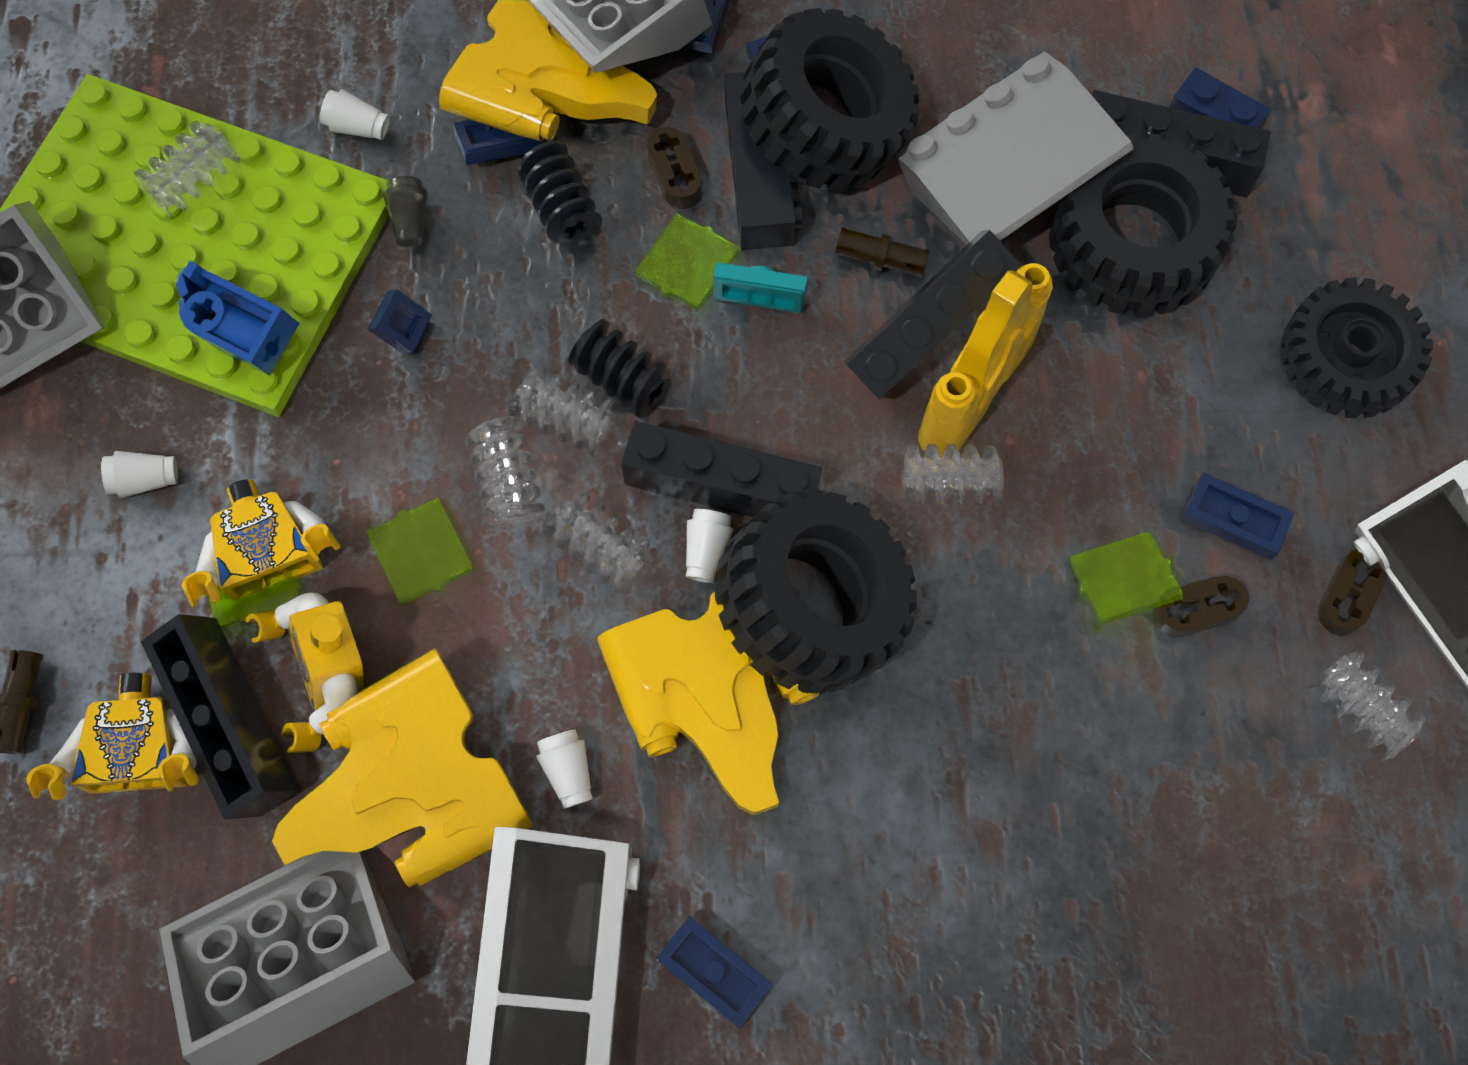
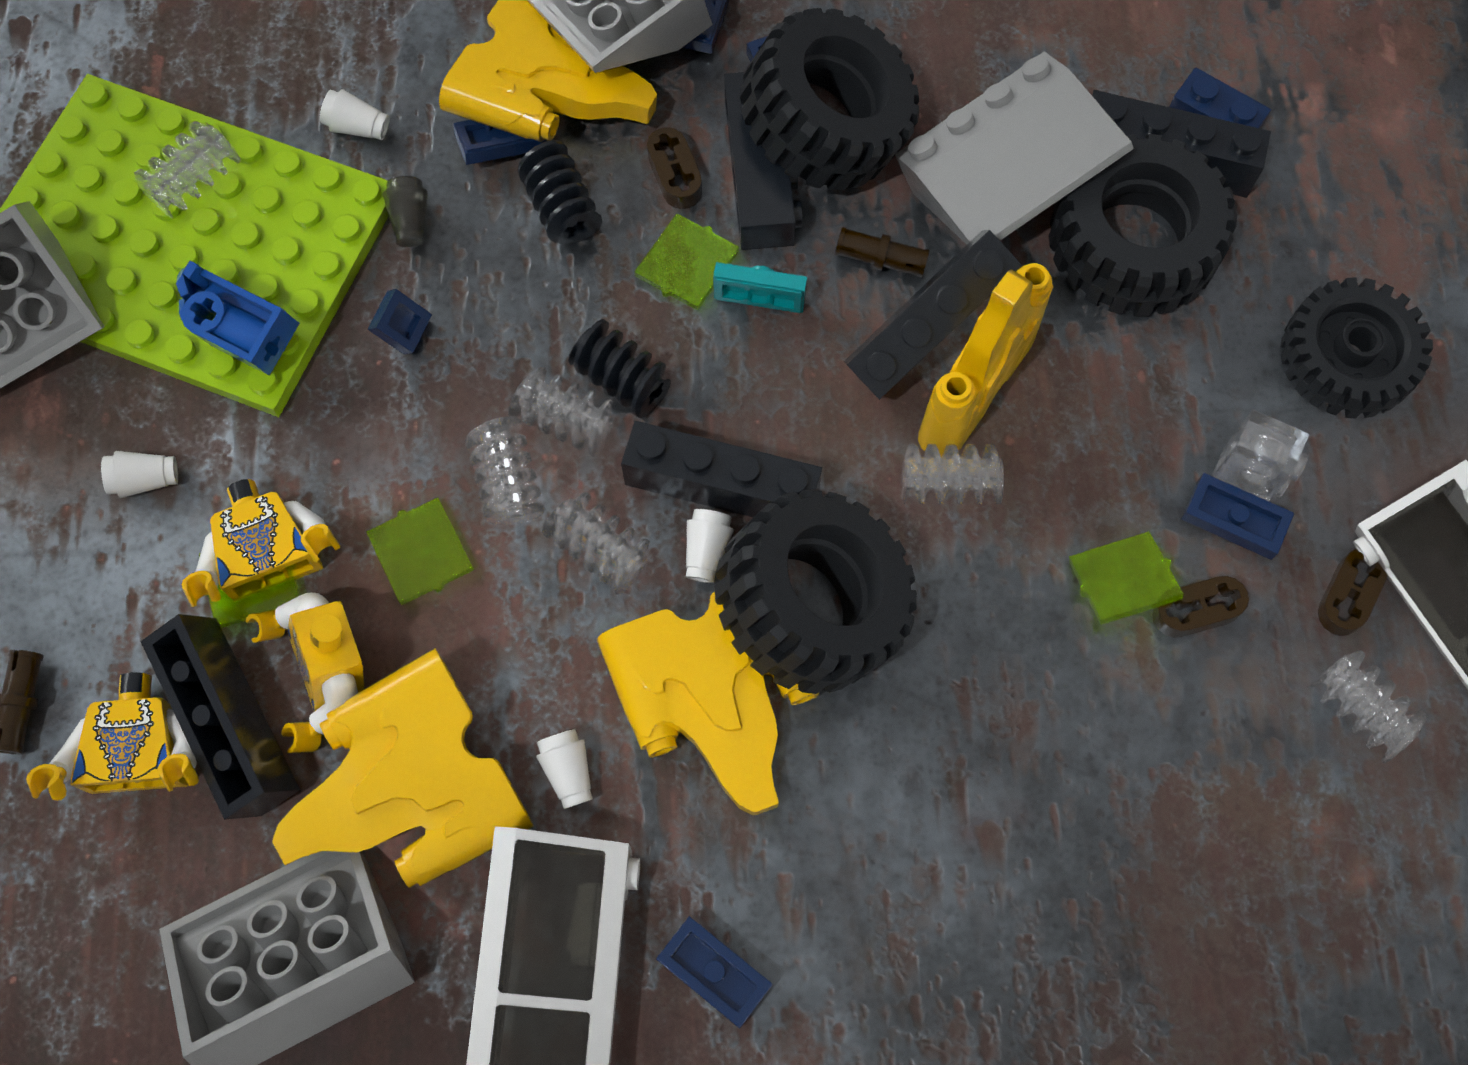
(1263, 456): none -> clear brick

